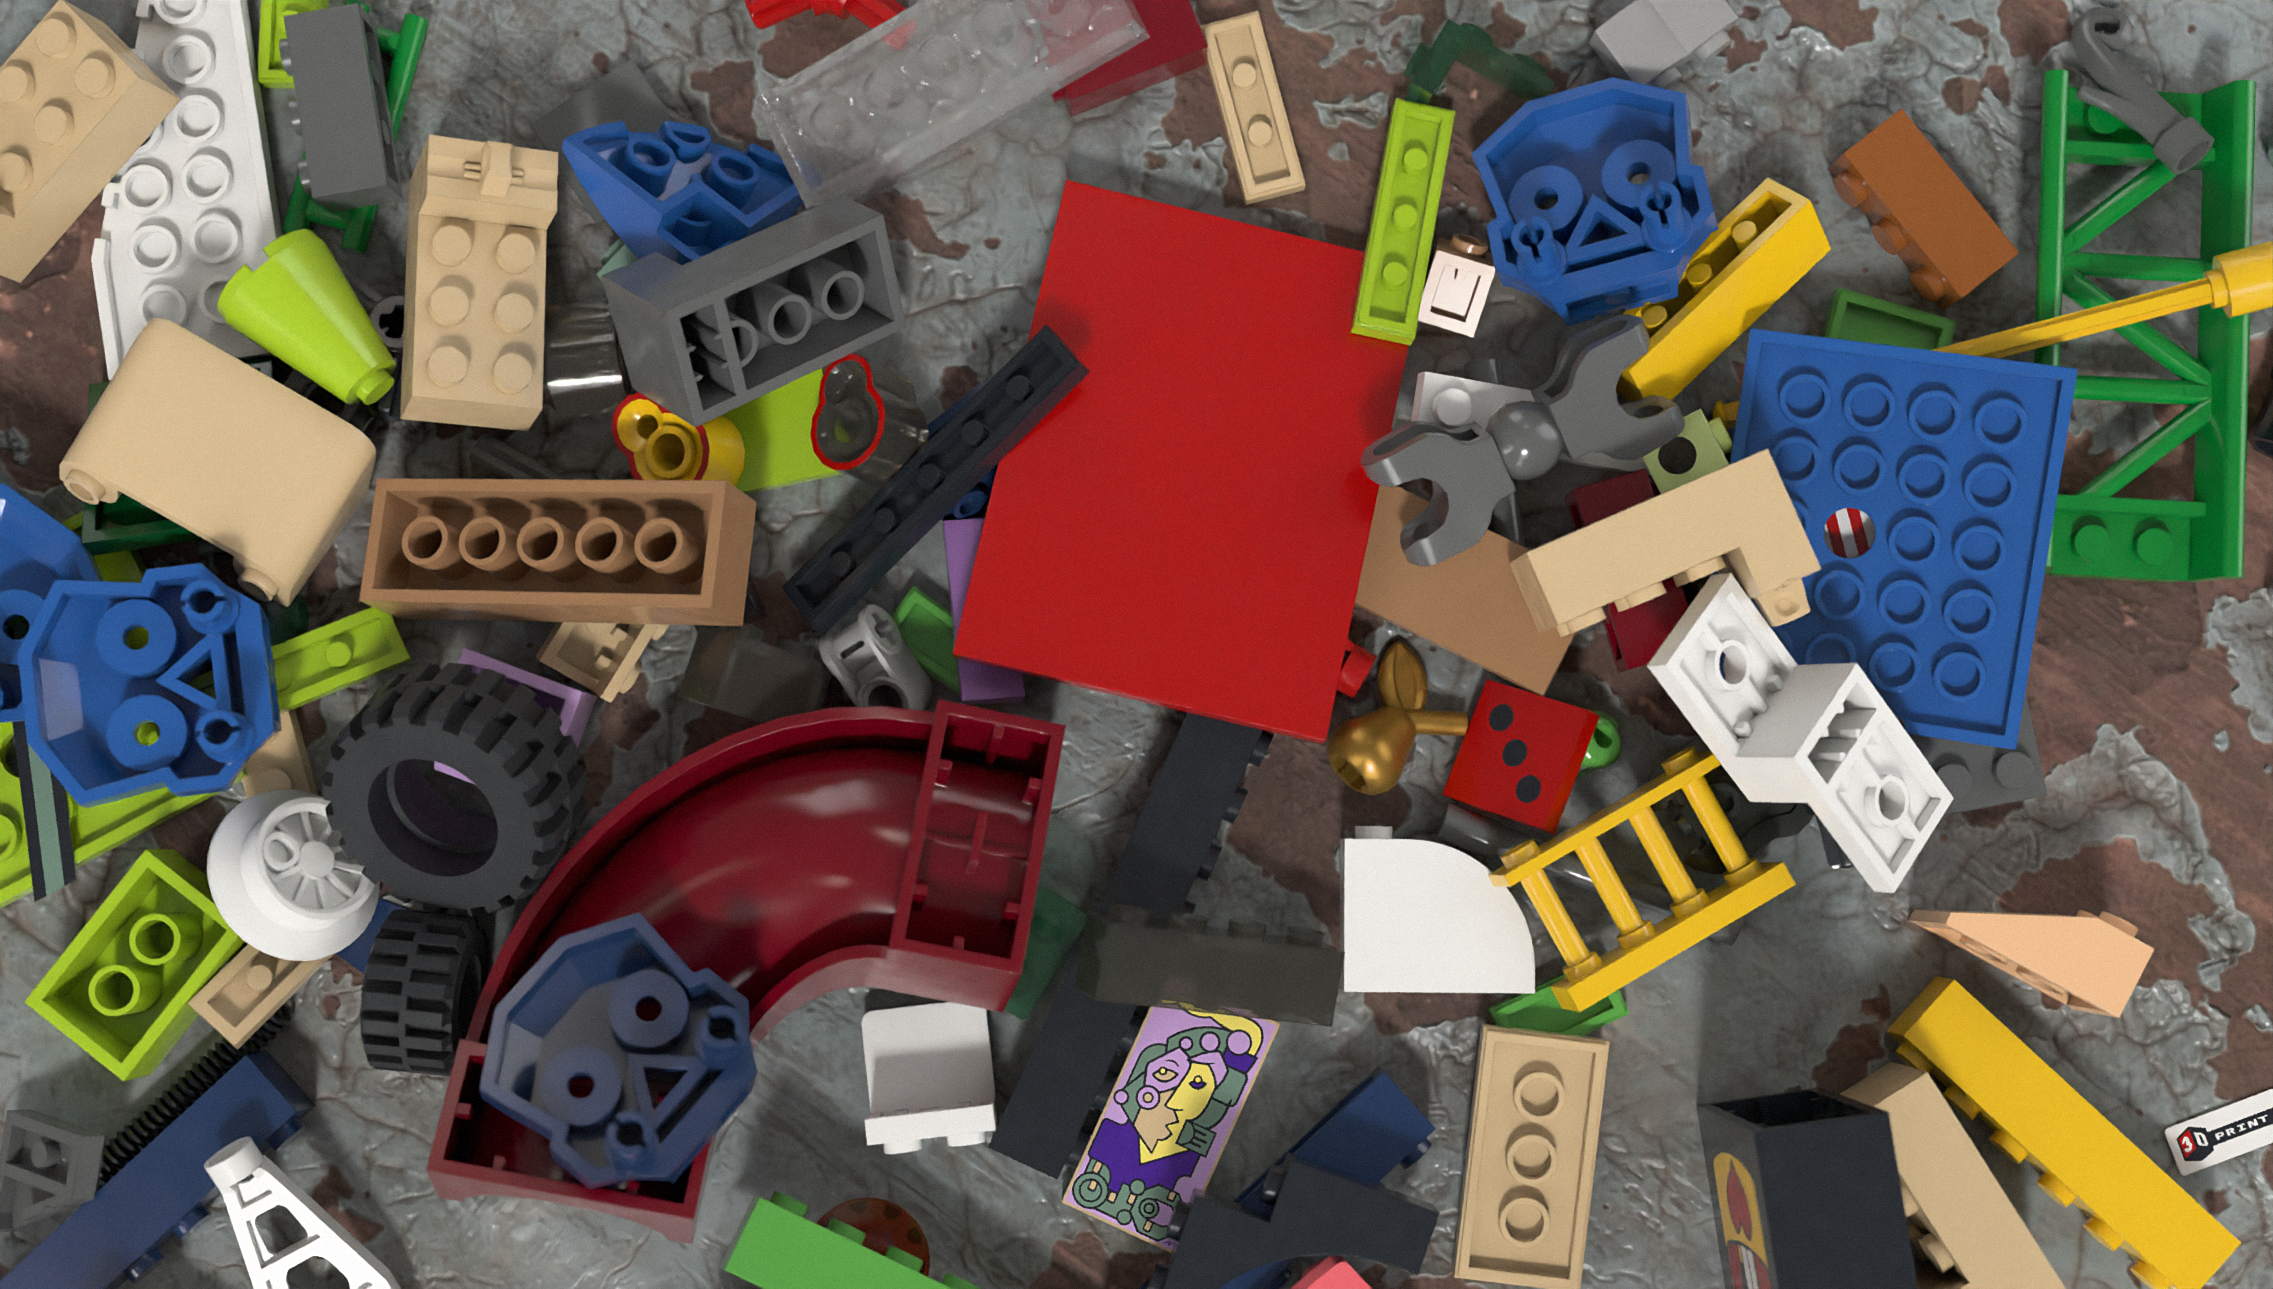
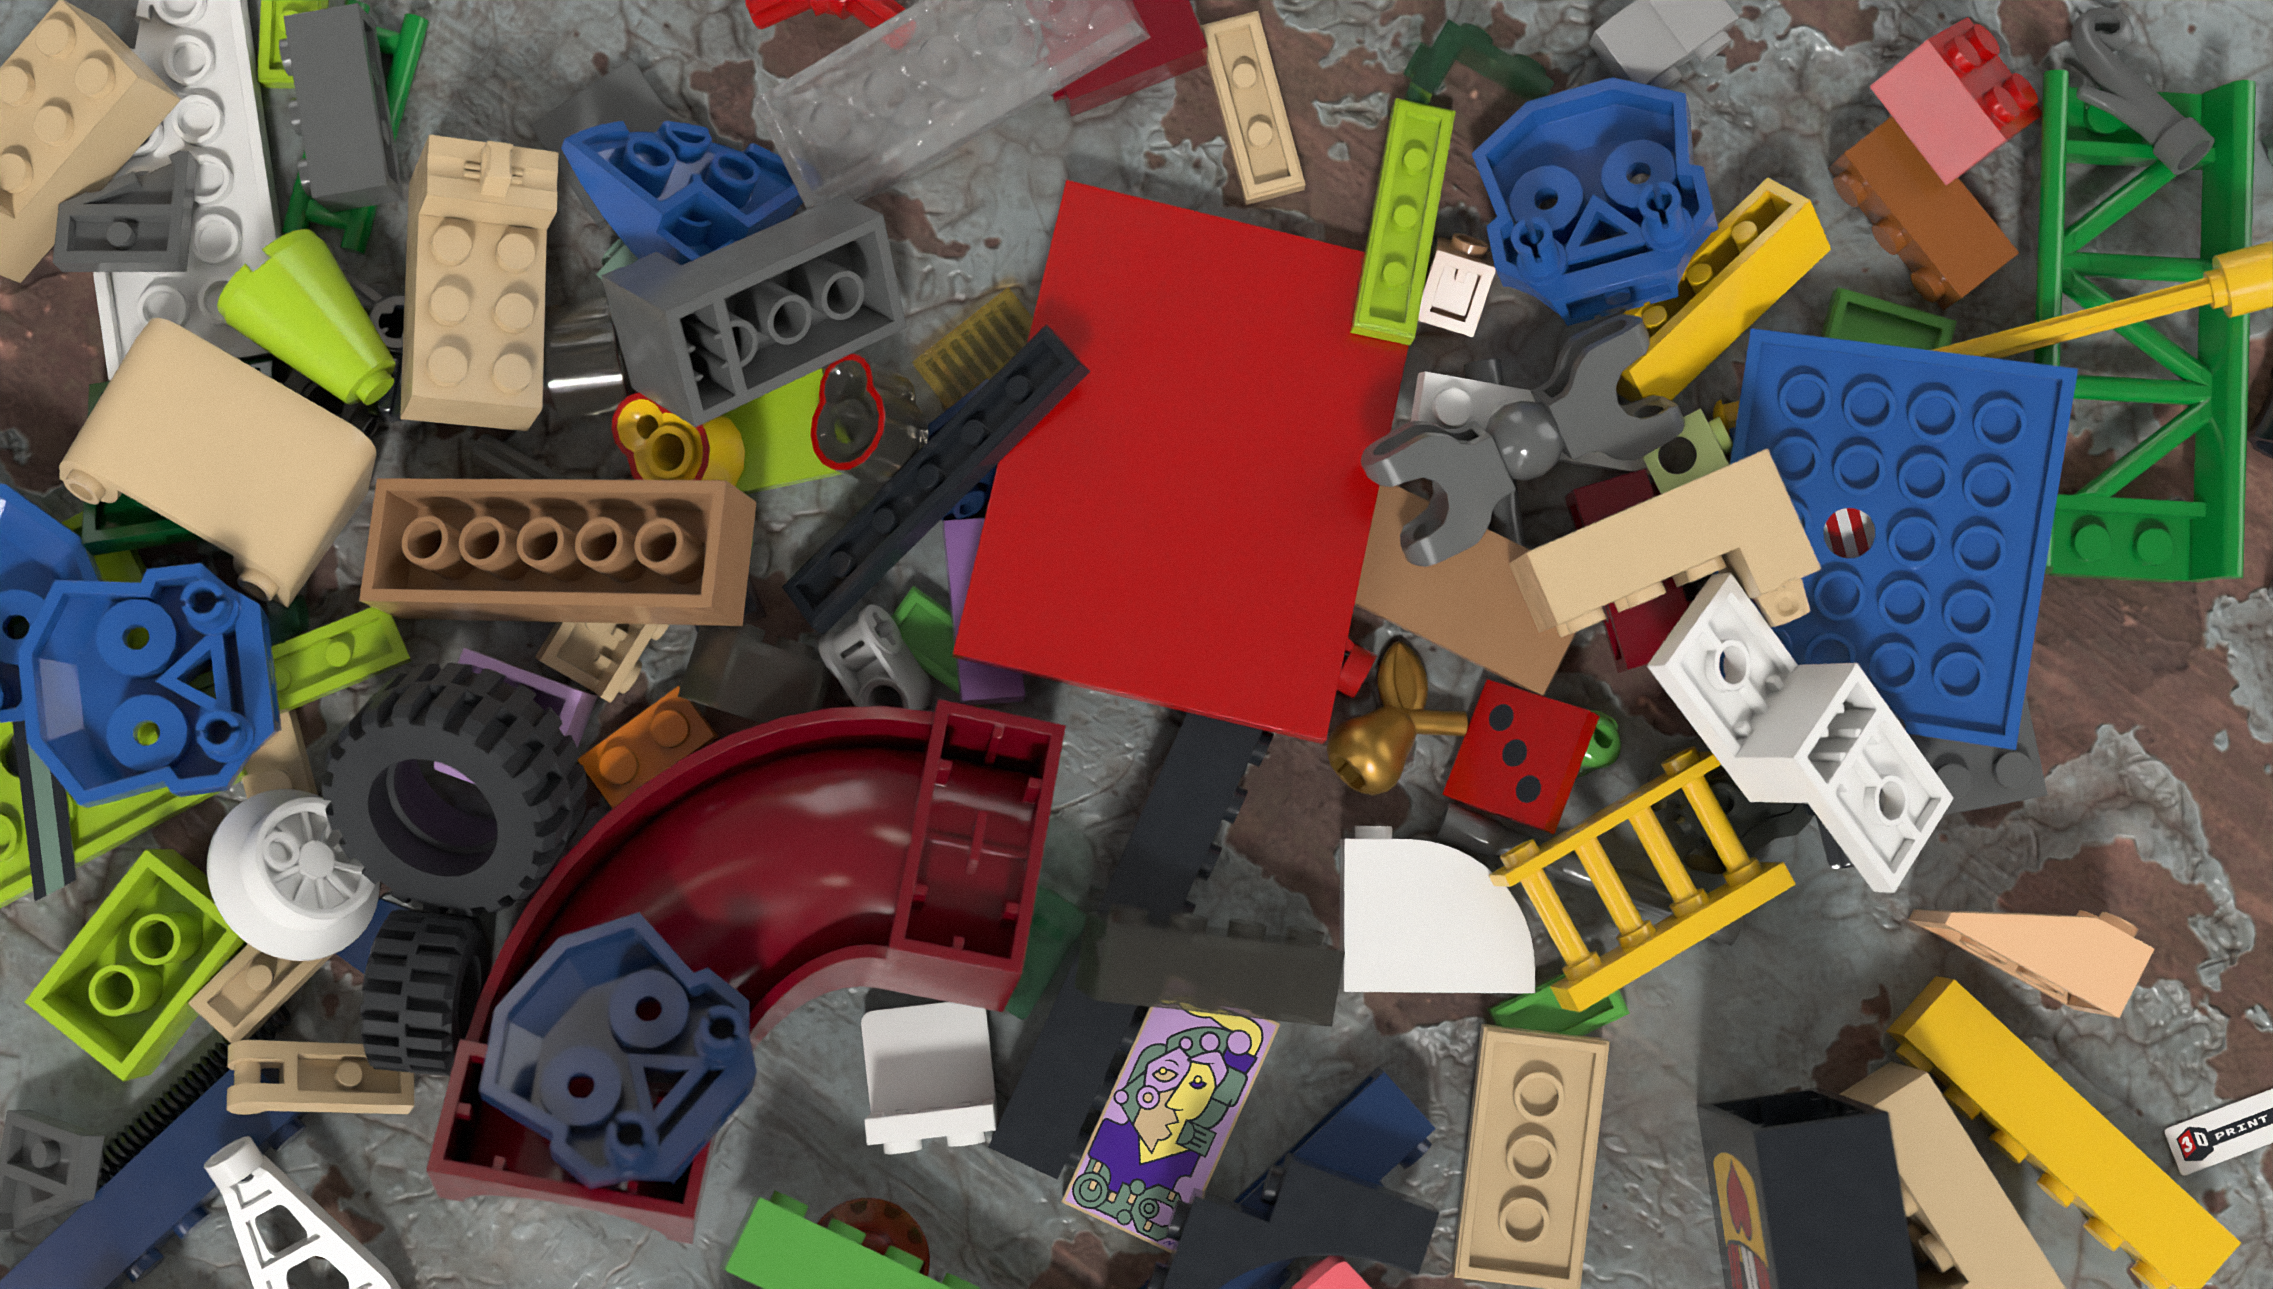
(130, 223): none -> dark grey wing
(314, 1079): none -> tan plate
(647, 746): none -> orange plate
(975, 348): none -> clear yellow tile
(1957, 99): none -> brick

